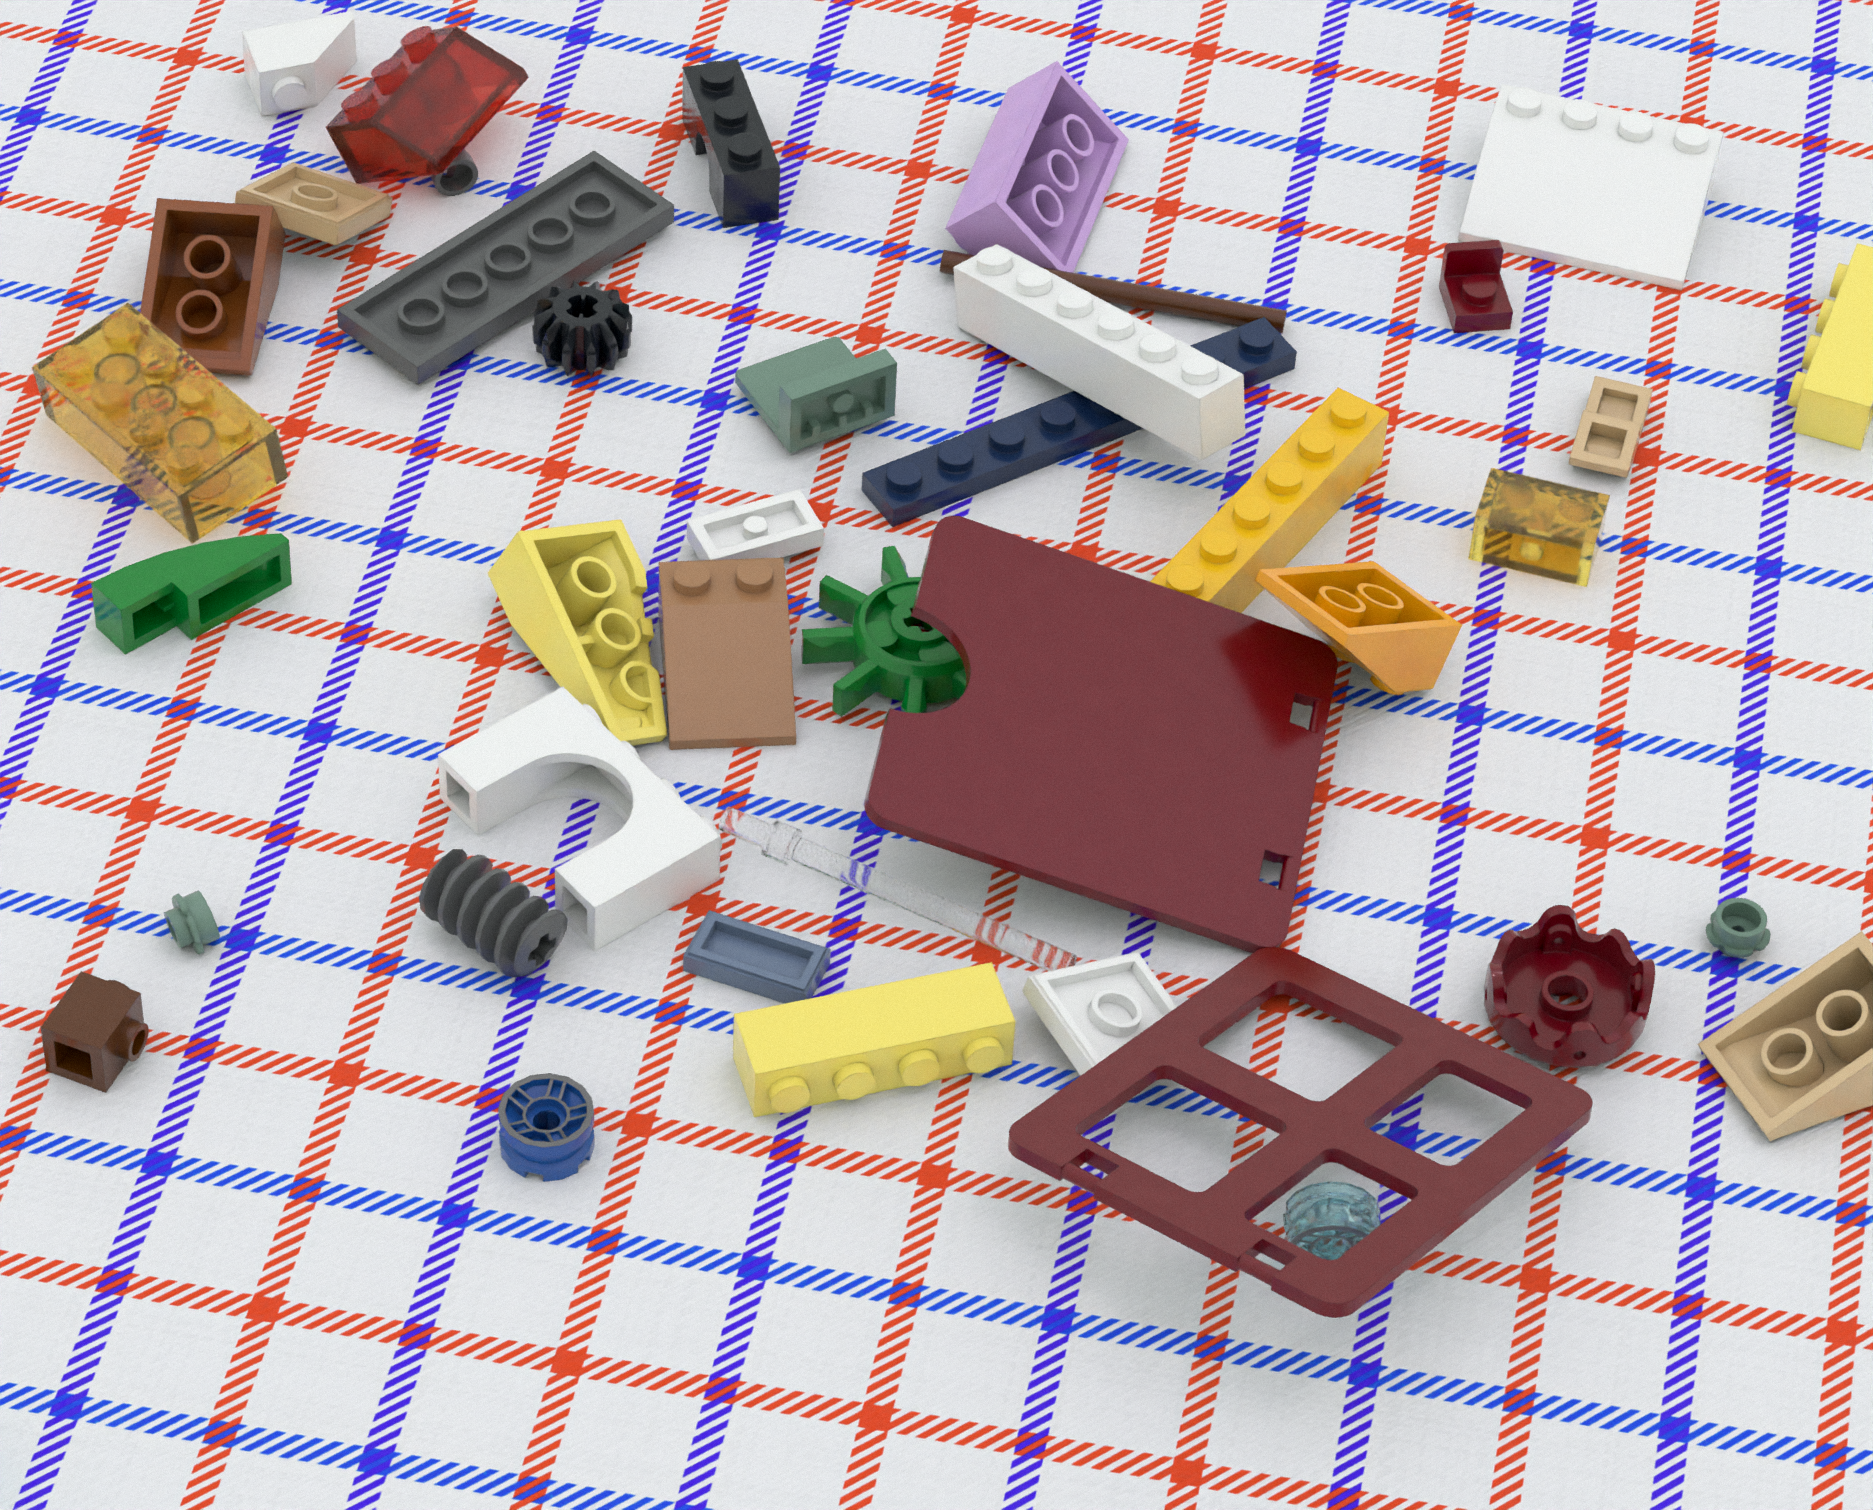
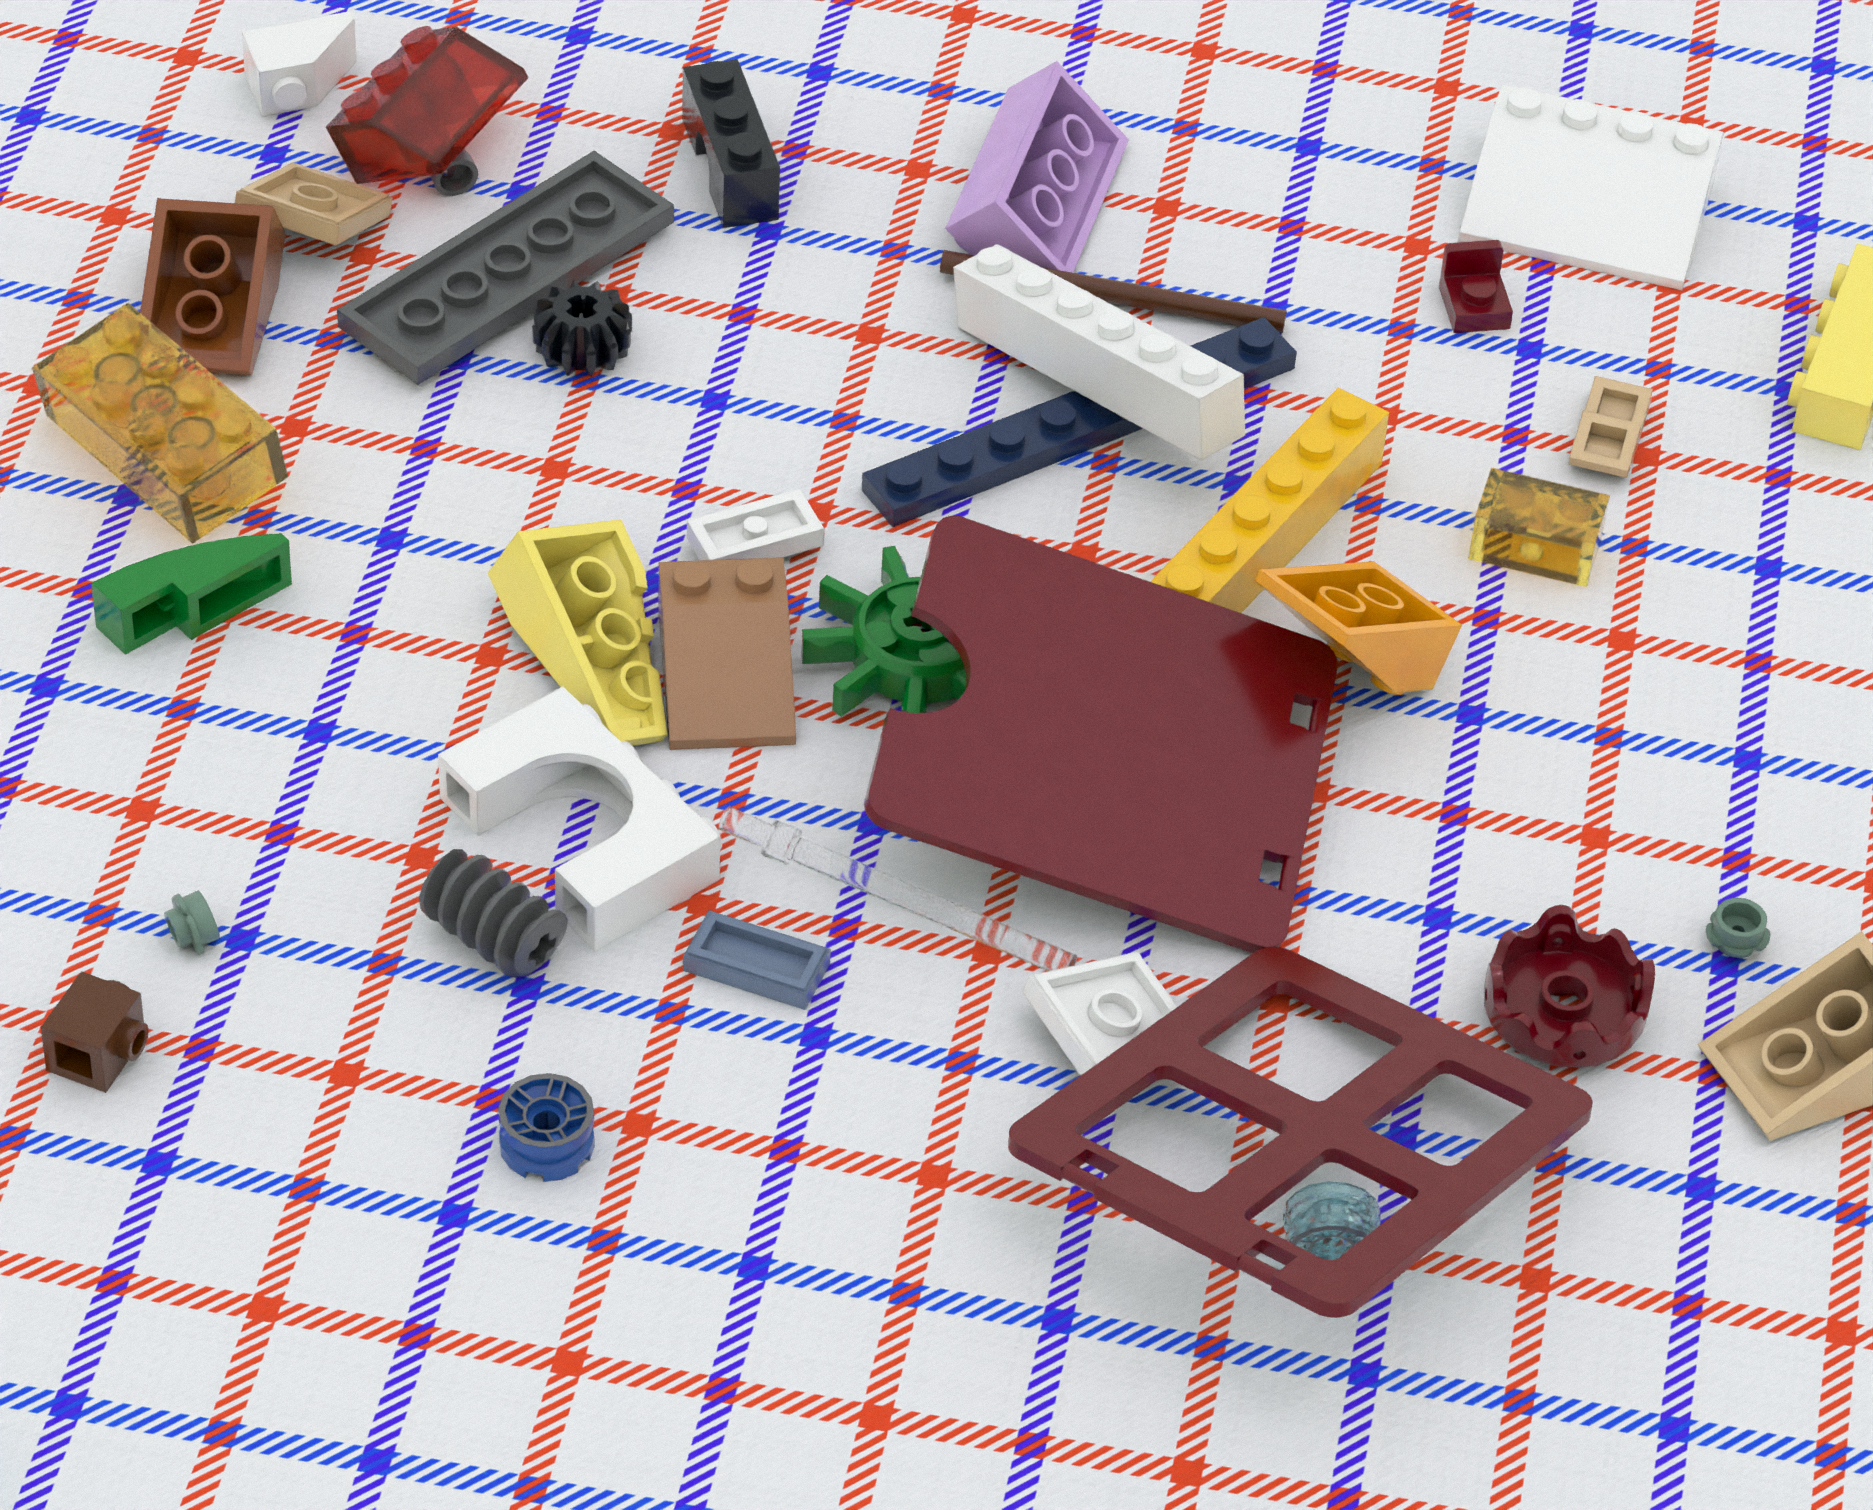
(820, 391): sand green bracket -> none
(873, 1039): light yellow brick -> none

